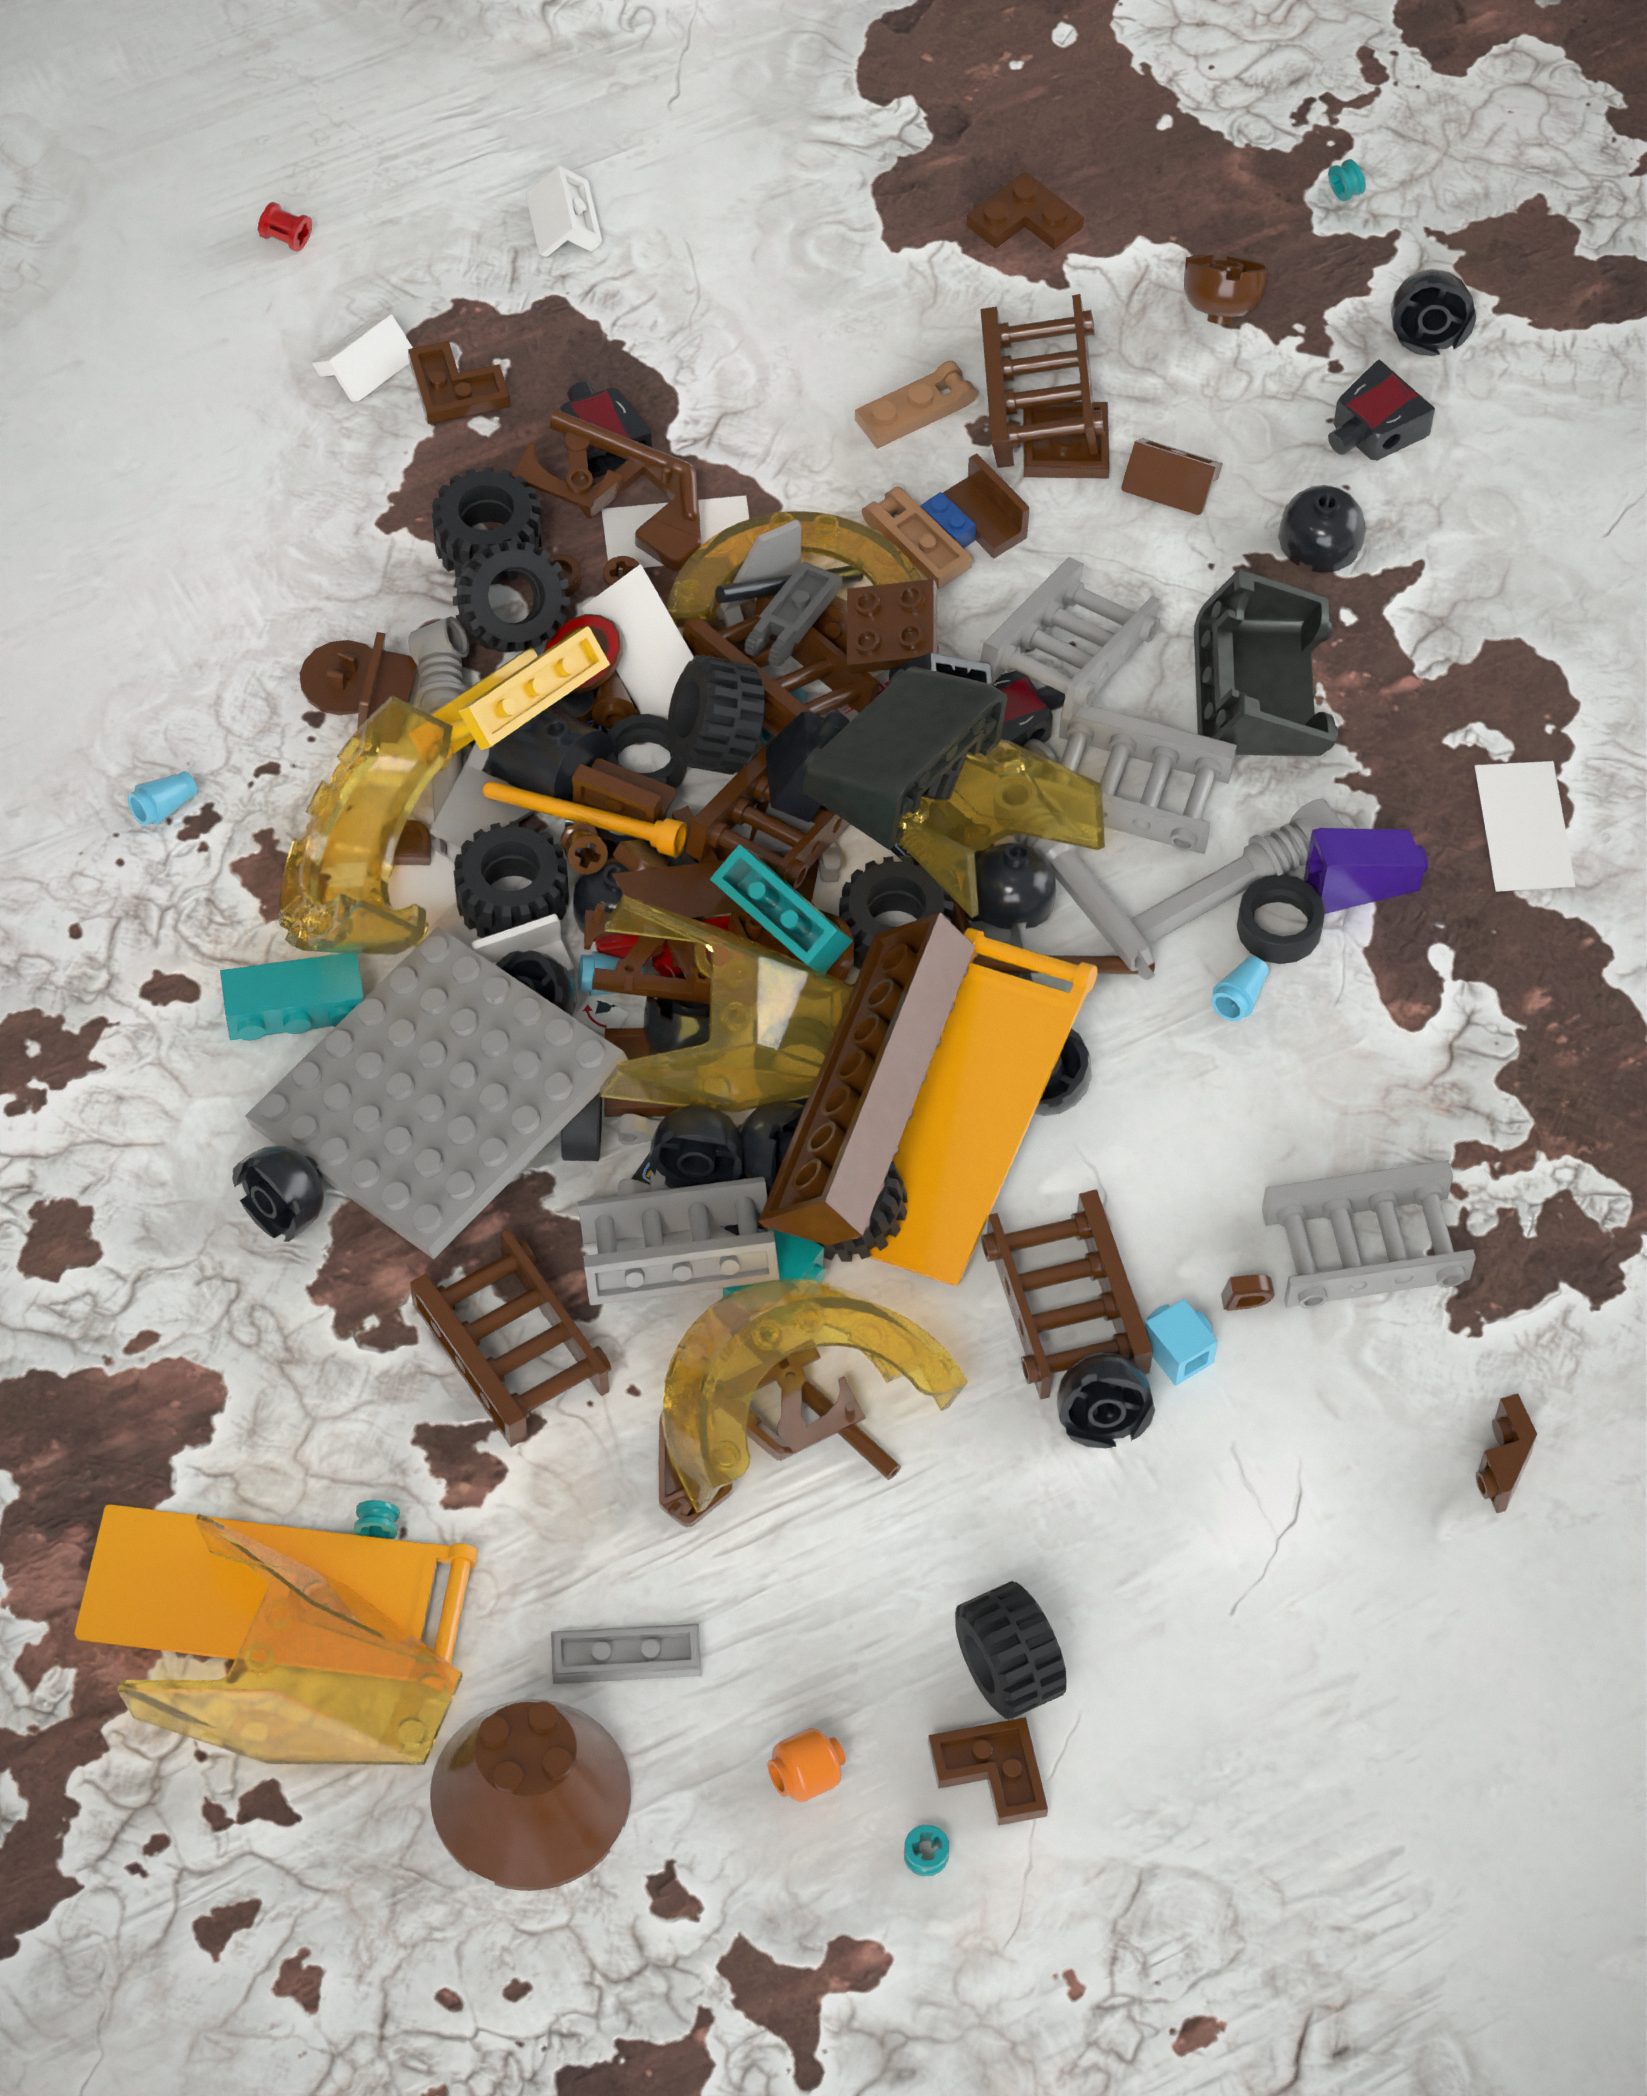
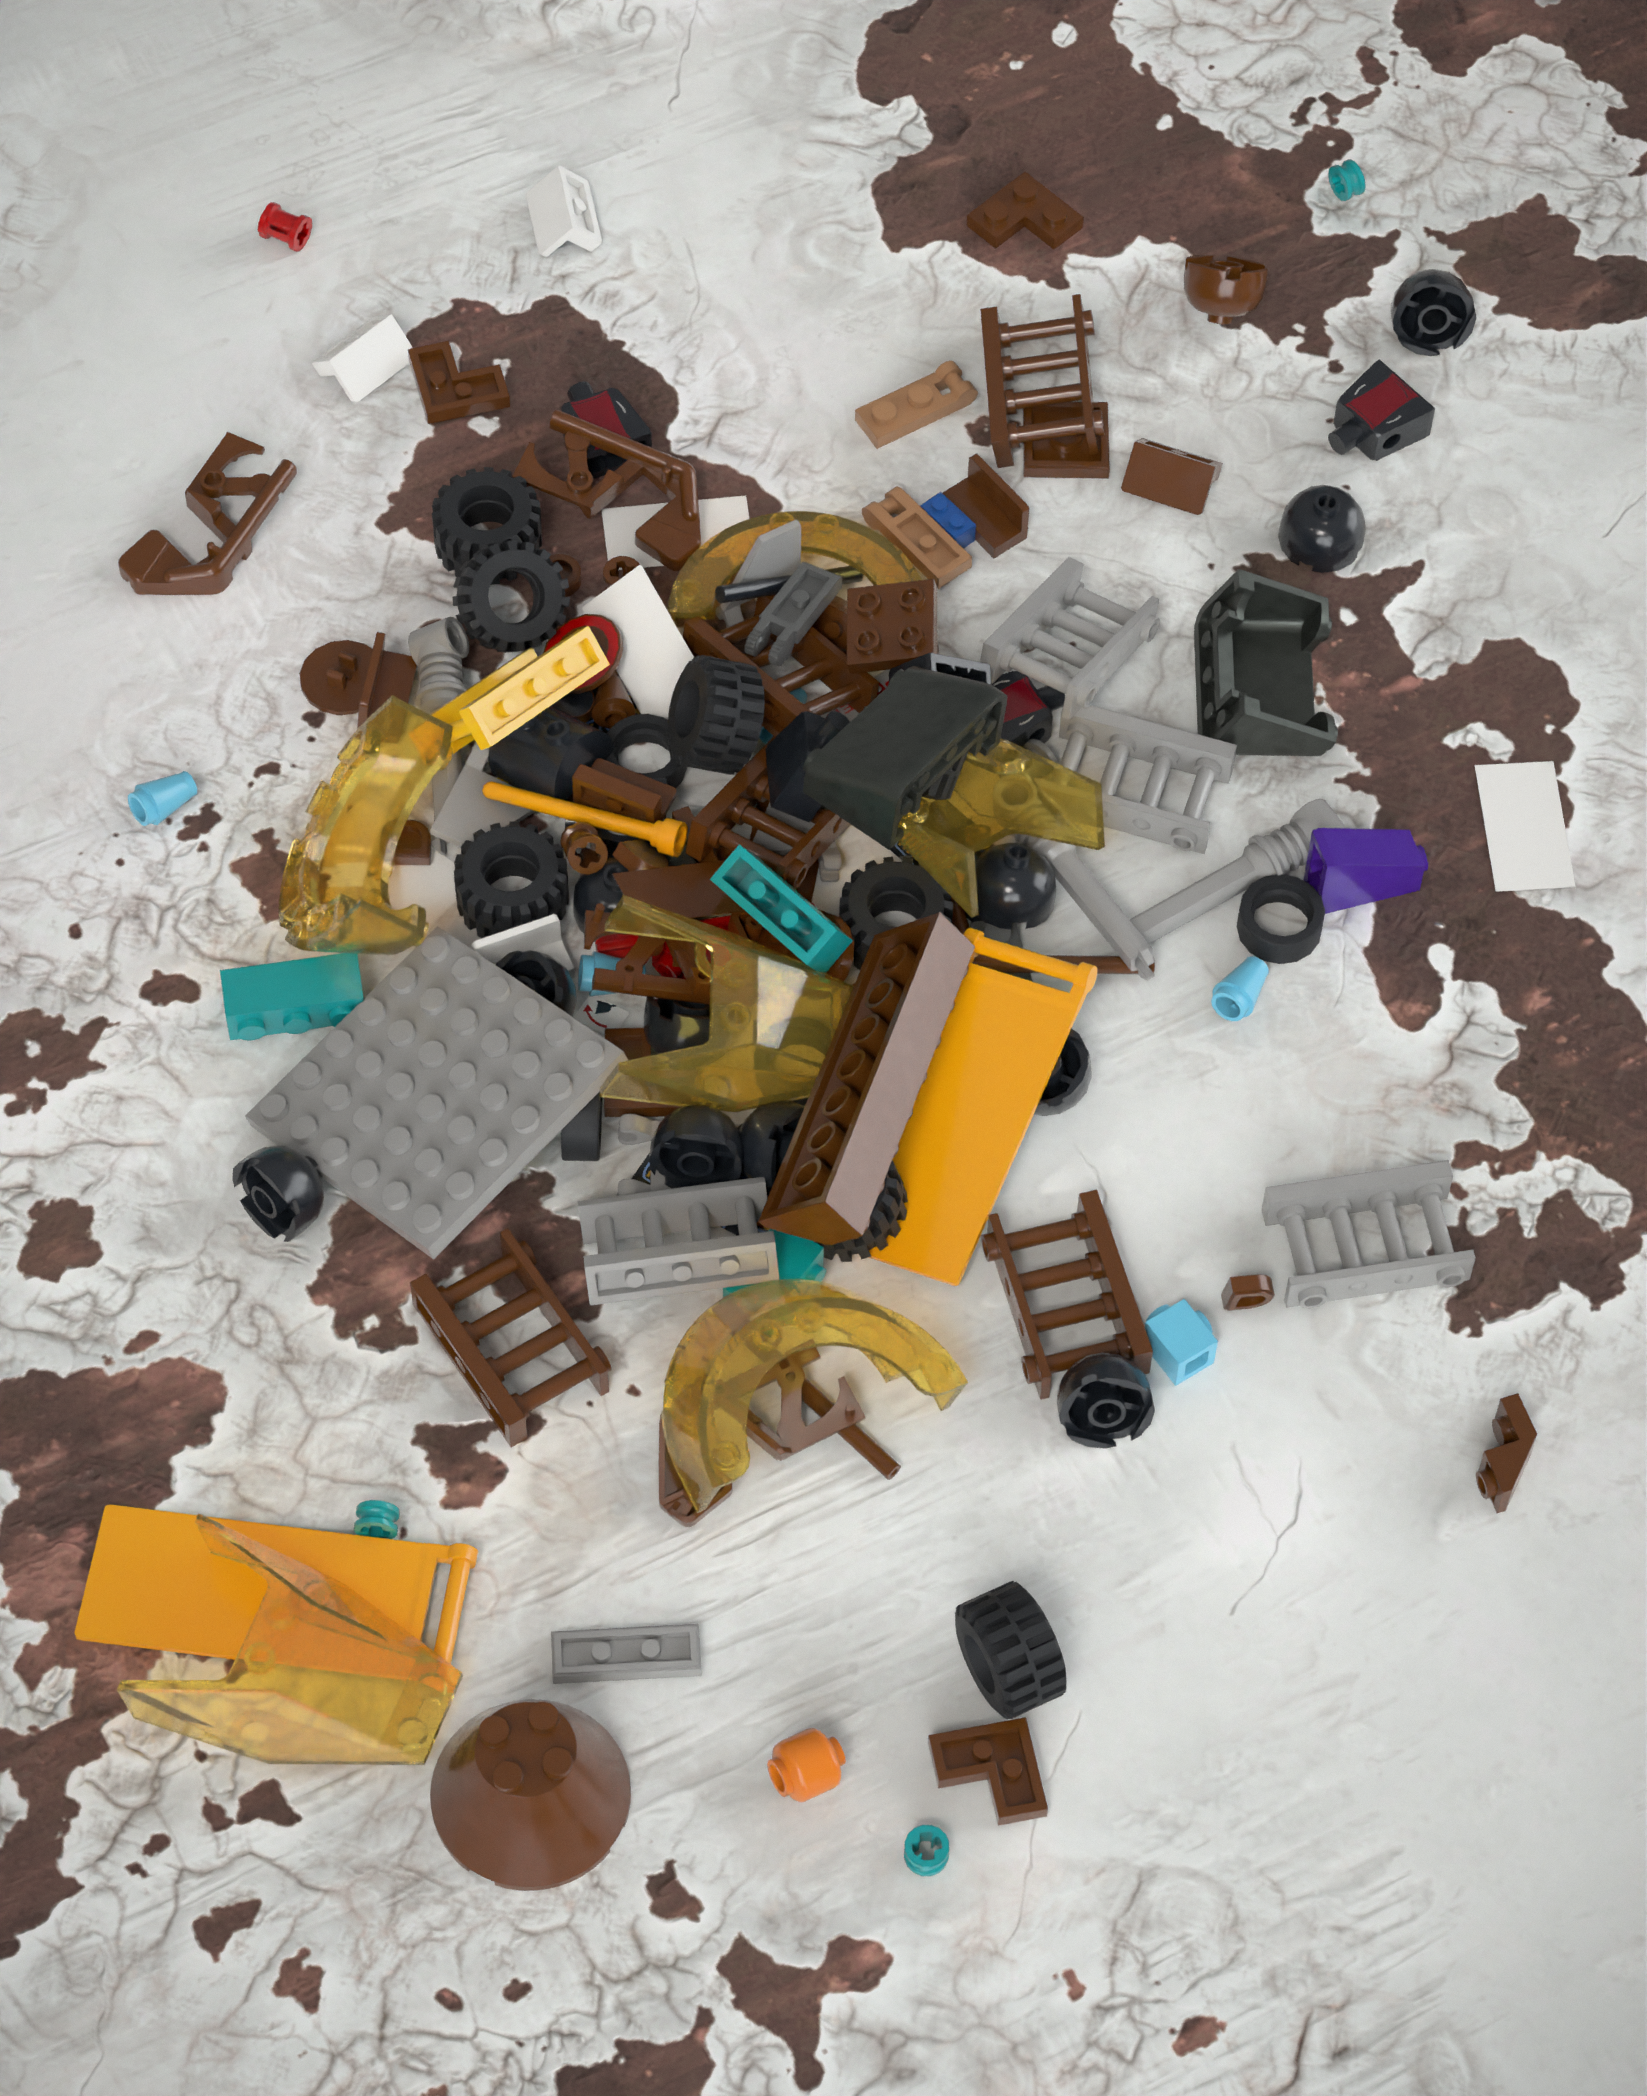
(160, 569): none -> reddish brown piece

